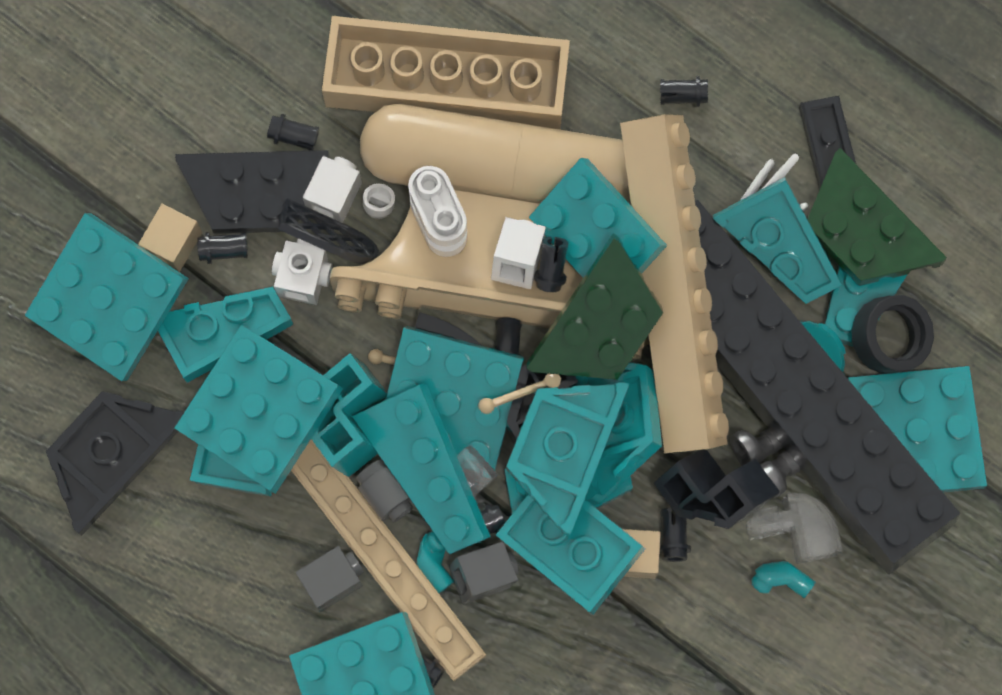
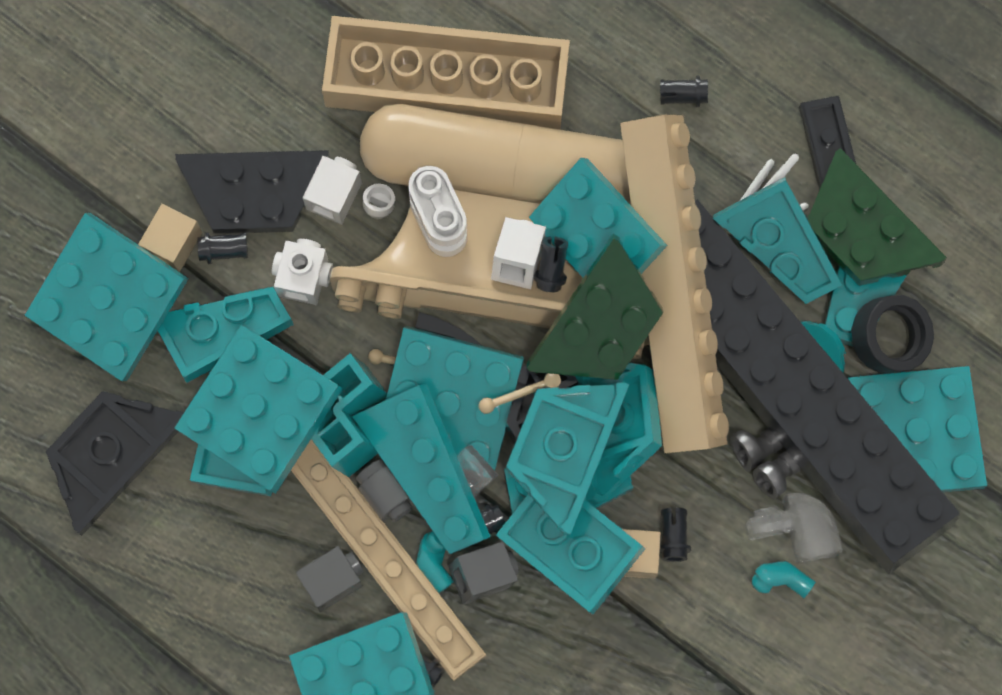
(292, 132): black pin -> none
(323, 241): black window -> none
(508, 335): black pin -> none
(703, 491): black brick -> none

